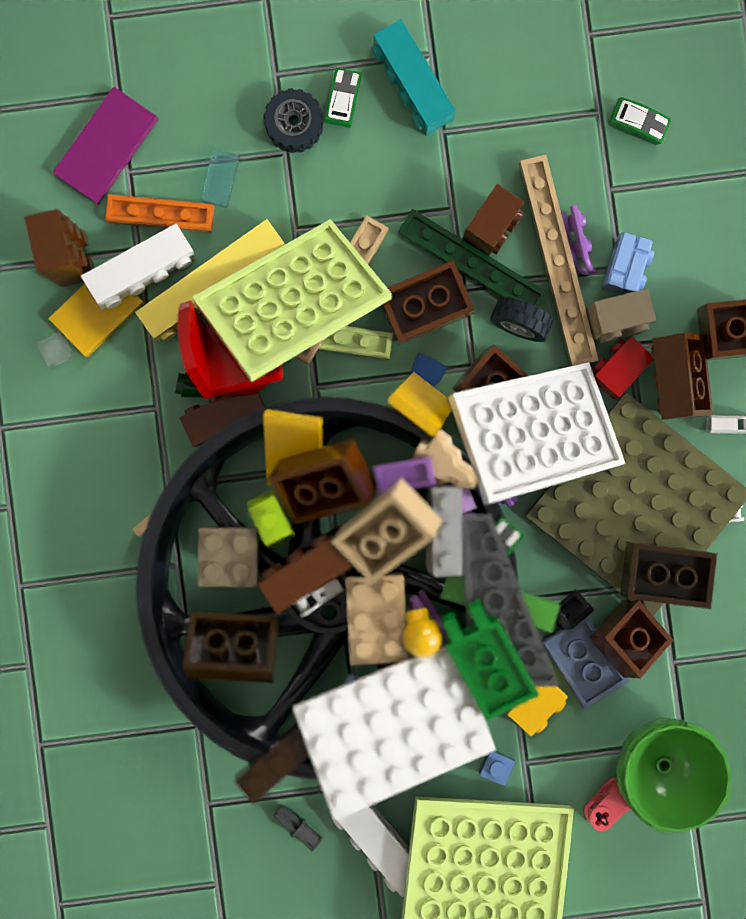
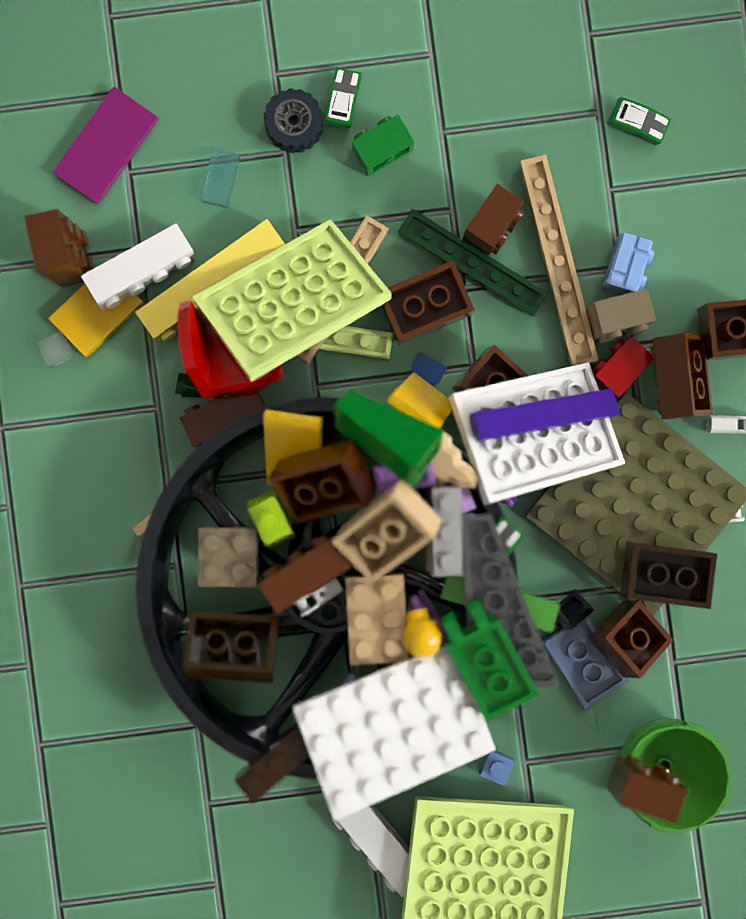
(159, 213): orange tile -> none
(298, 828): dark grey axle -> none
(382, 144): none -> green brick
(388, 435): none -> green slope
(413, 77): teal brick -> none
(521, 319): black wheel -> none
(534, 714): yellow brick -> none
(543, 415): none -> dark purple tile
(582, 245): medium lavender piece -> none
(607, 802): coral piece -> none
(646, 788): none -> reddish brown brick

